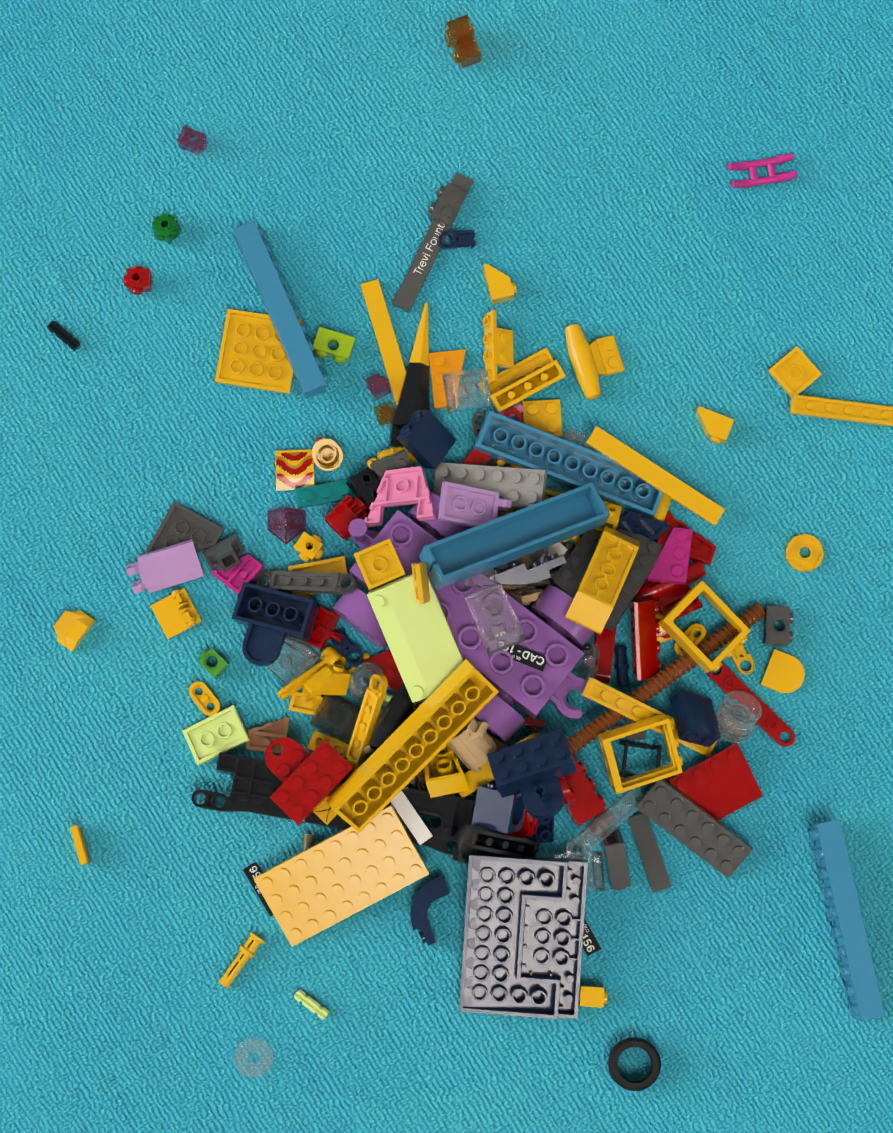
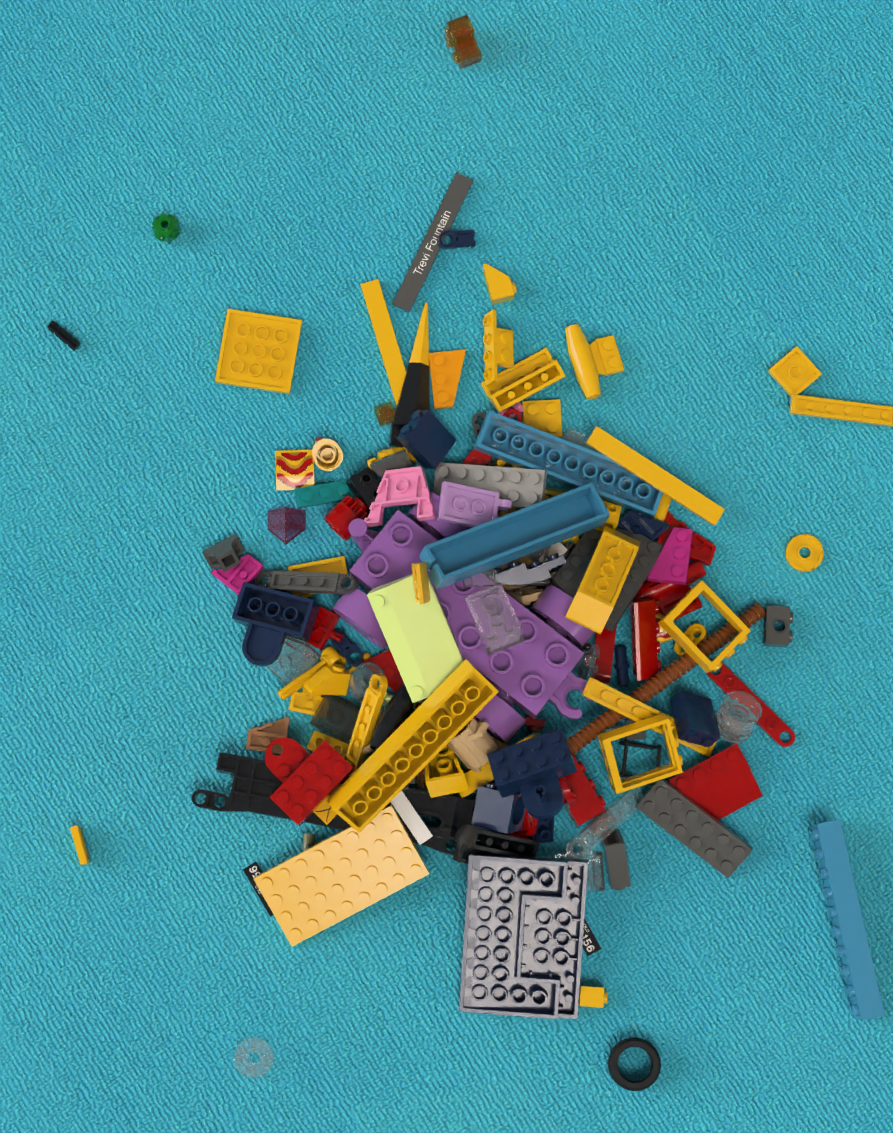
(72, 628): yellow slope -> none
(138, 280): red brick -> none
(166, 567): lavender tile -> none
(176, 613): yellow hinge -> none
(185, 525): dark grey plate -> none
(194, 147): clear pink brick -> none
(204, 699): yellow plate -> none
(216, 735): yellowish green tile -> none
(217, 670): bright green brick -> none
(246, 951): yellow pin -> none
(280, 310): dark azure brick -> none
(309, 541): yellow brick -> none
(311, 1004): yellowish green axle -> none
(326, 337): lime brick -> none
(378, 386): clear pink brick -> none
(379, 564): yellow plate -> none
(424, 898): dark blue arch -> none
(447, 205): dark grey bracket -> none
(466, 390): clear brick -> none
(527, 657): black sticker -> none
(649, 852): dark grey tile -> none
(714, 425): yellow slope -> none
(739, 656): yellow piece -> none
(769, 162): dark pink piece -> none
(783, 673): yellow tile -> none

